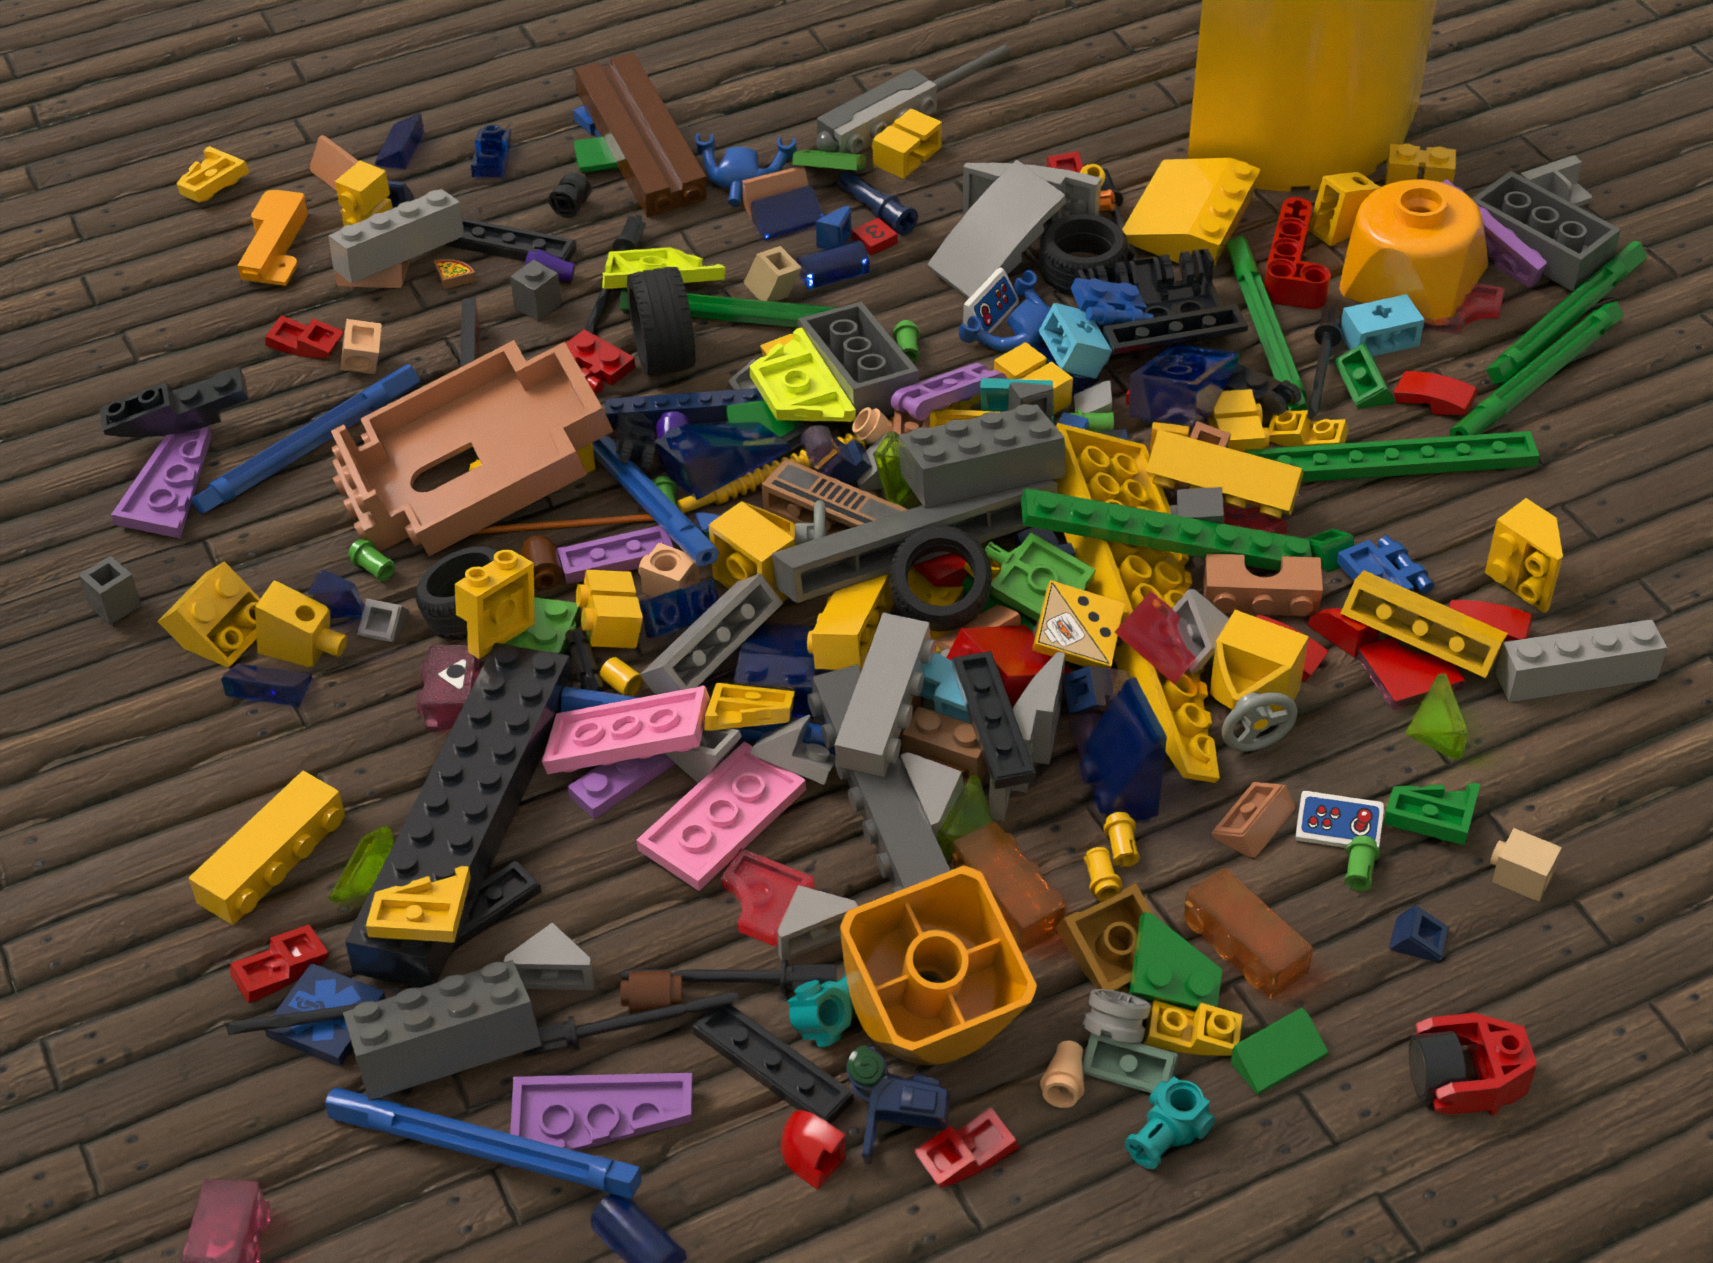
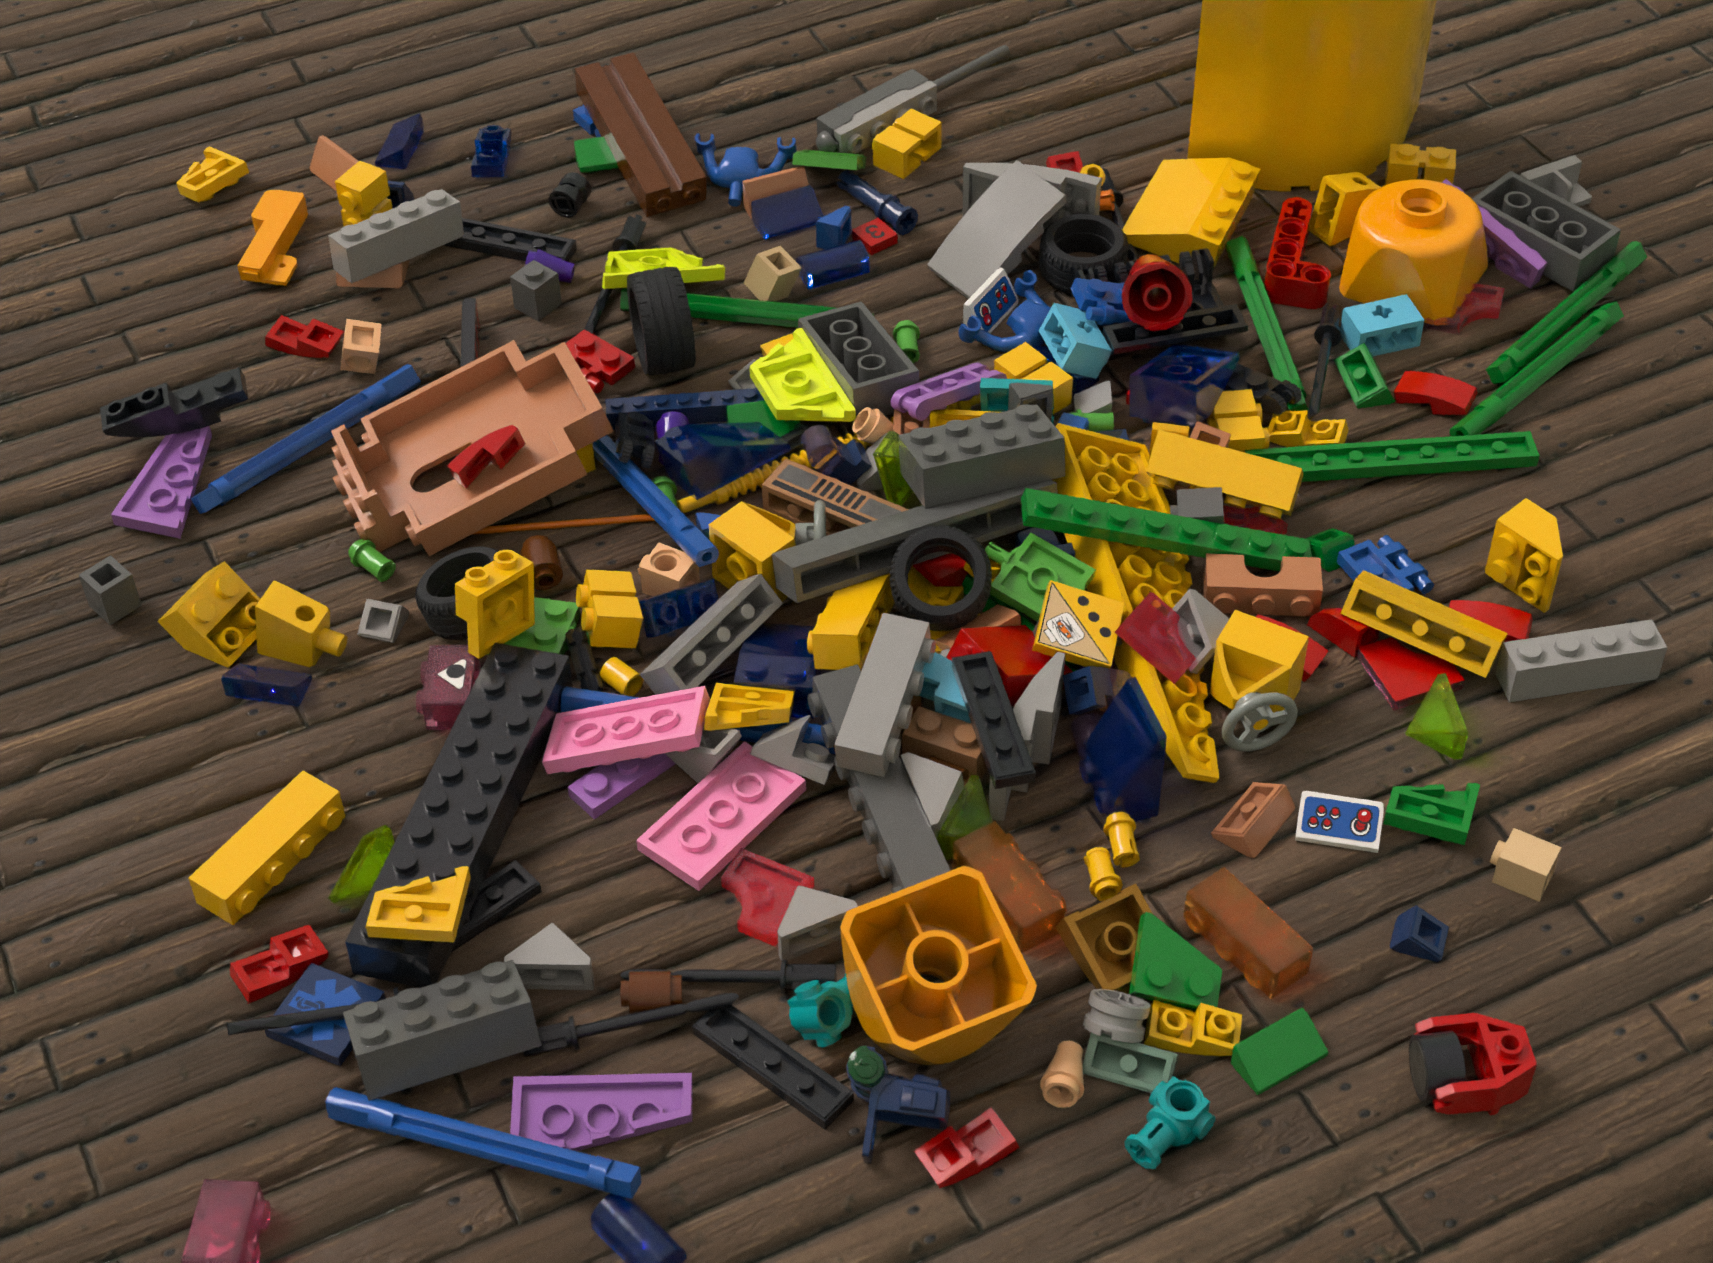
(337, 594): clear blue slope -> none
(454, 273): tile -> none
(495, 447): none -> red slope
(610, 553): medium lavender plate -> none
(812, 1147): red brick -> none
(1156, 293): none -> red cone
(1362, 854): bright green pin -> none

